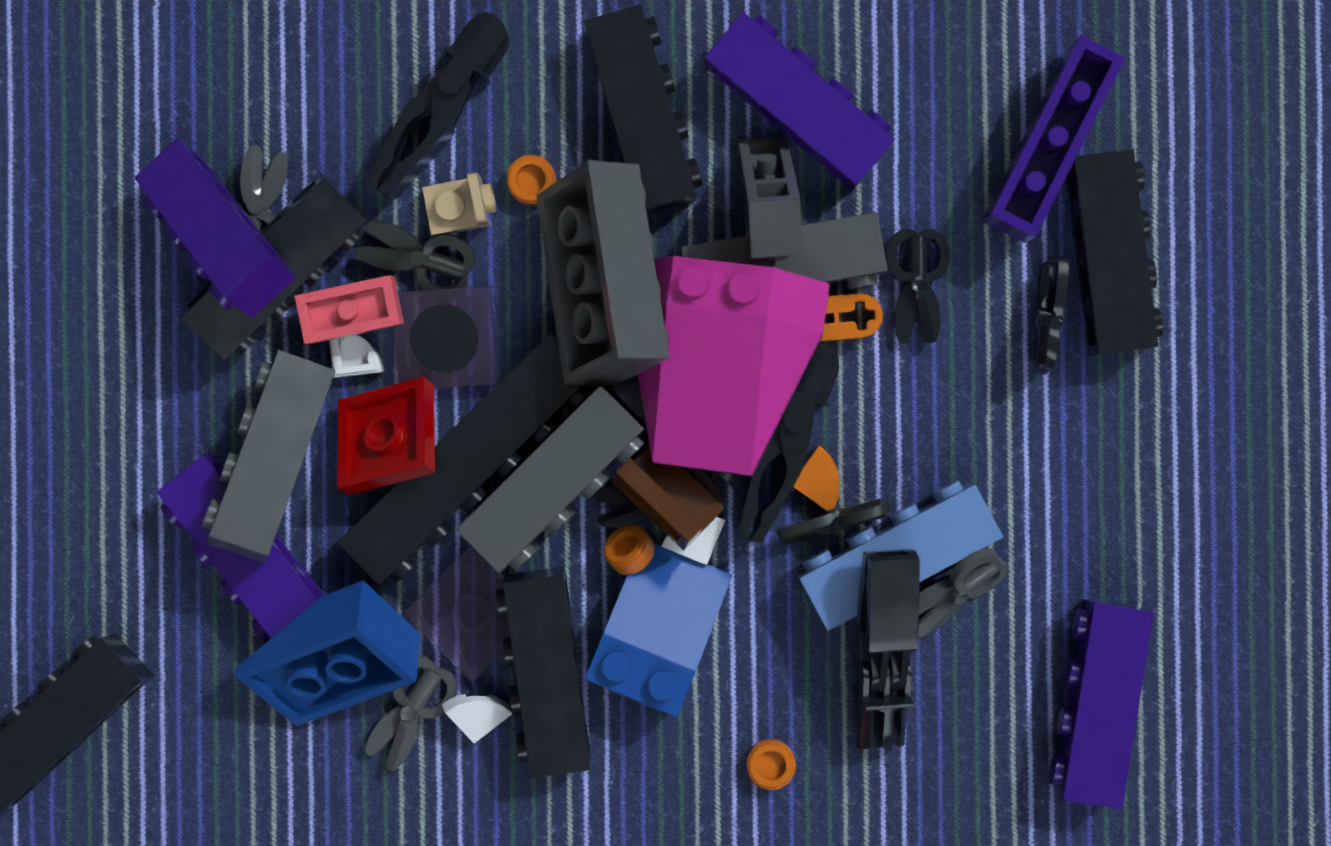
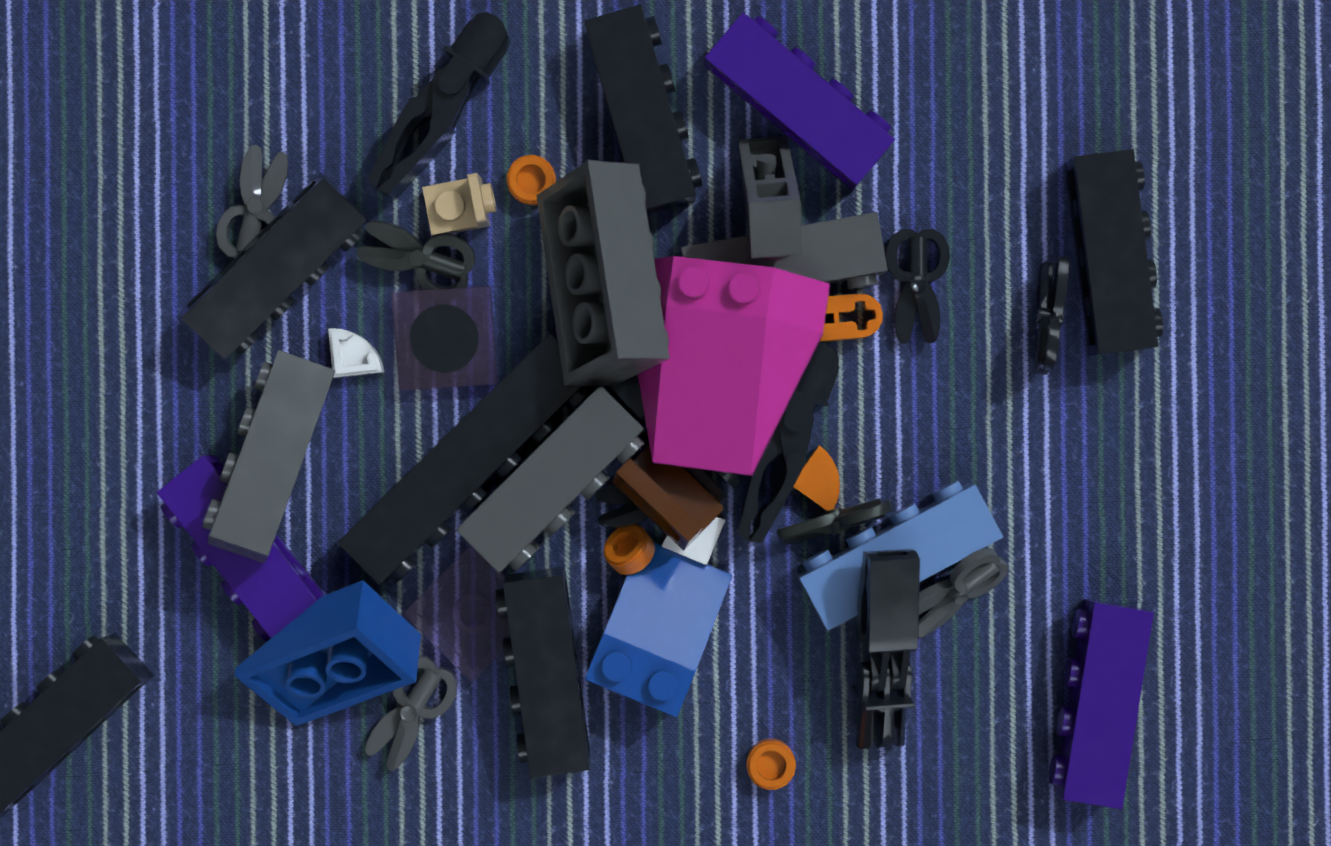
(214, 229): dark purple brick -> none
(349, 309): coral plate -> none
(386, 436): red plate -> none
(476, 714): white tile -> none
(1053, 139): dark purple brick -> none

